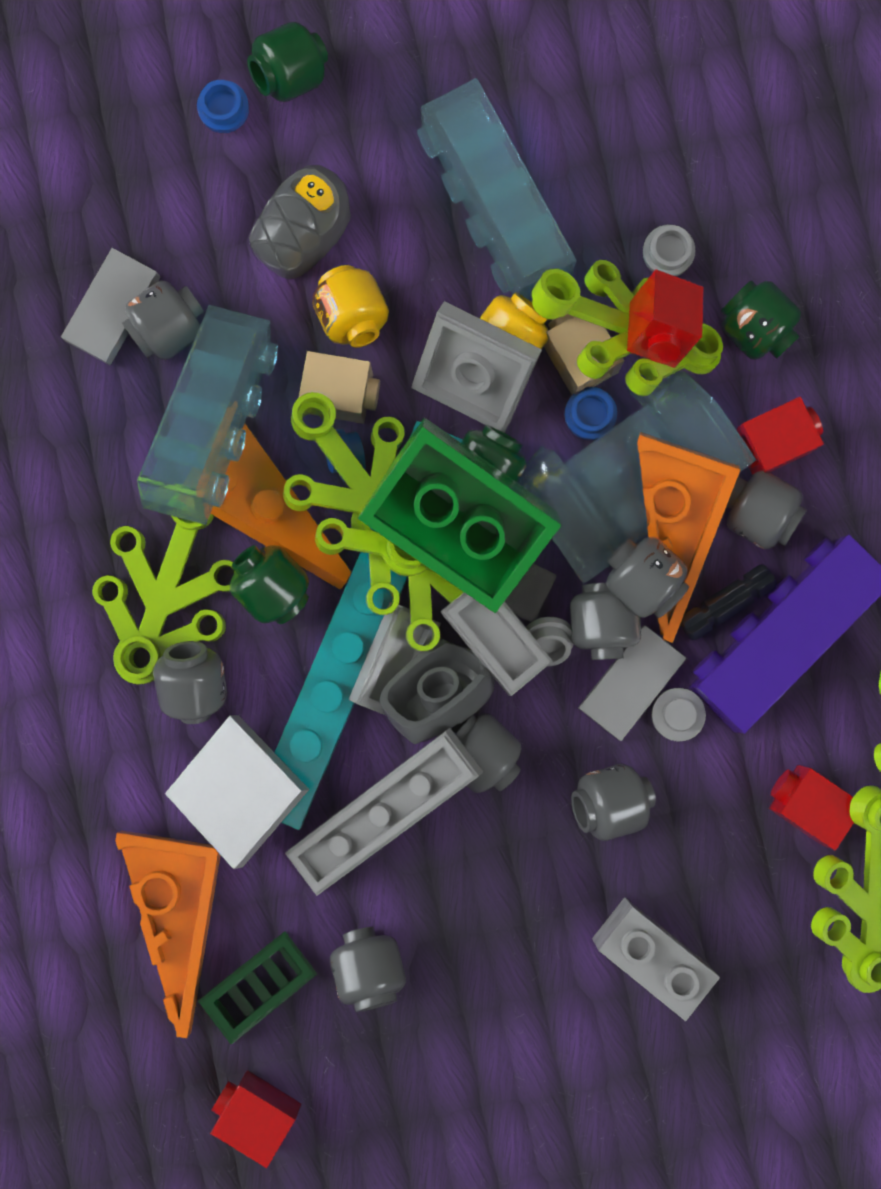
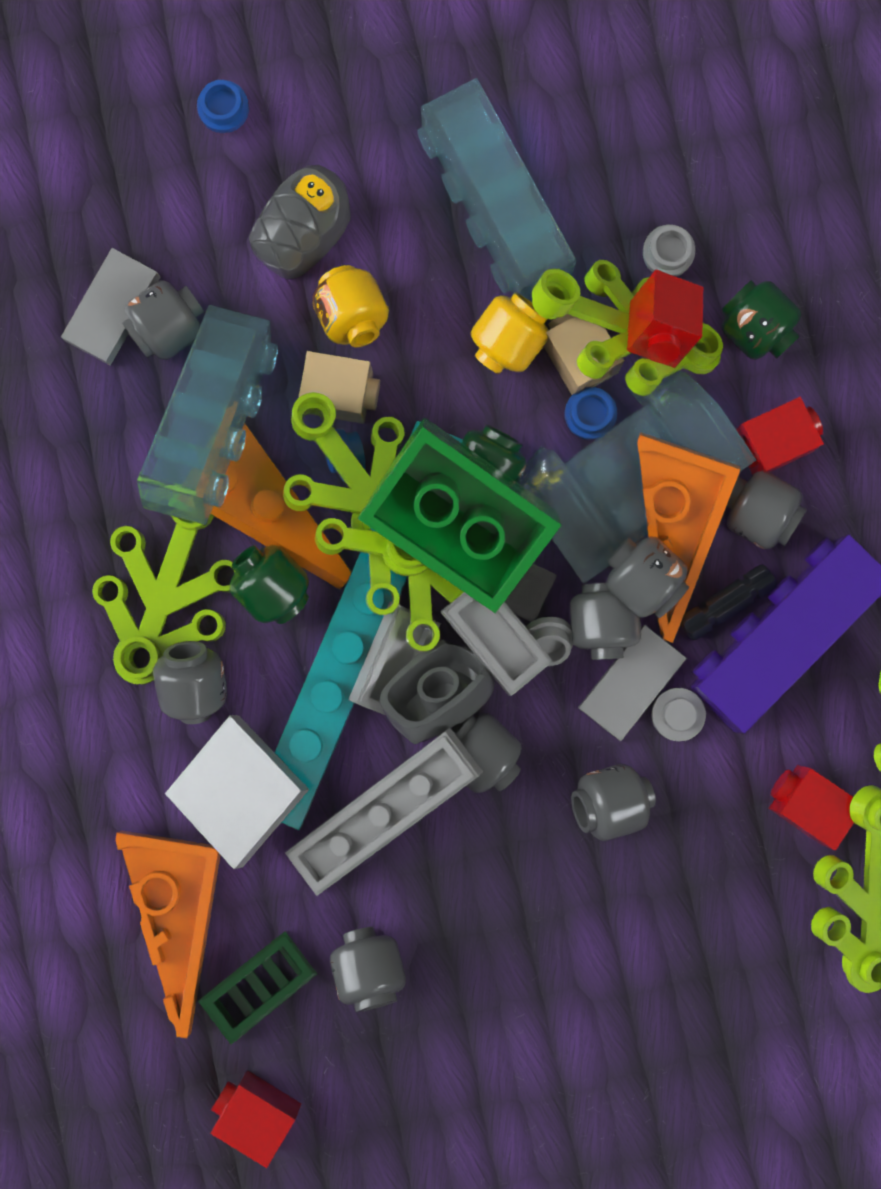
(287, 62): dark green head -> none
(475, 367): light grey tile -> none
(655, 959): light grey brick -> none

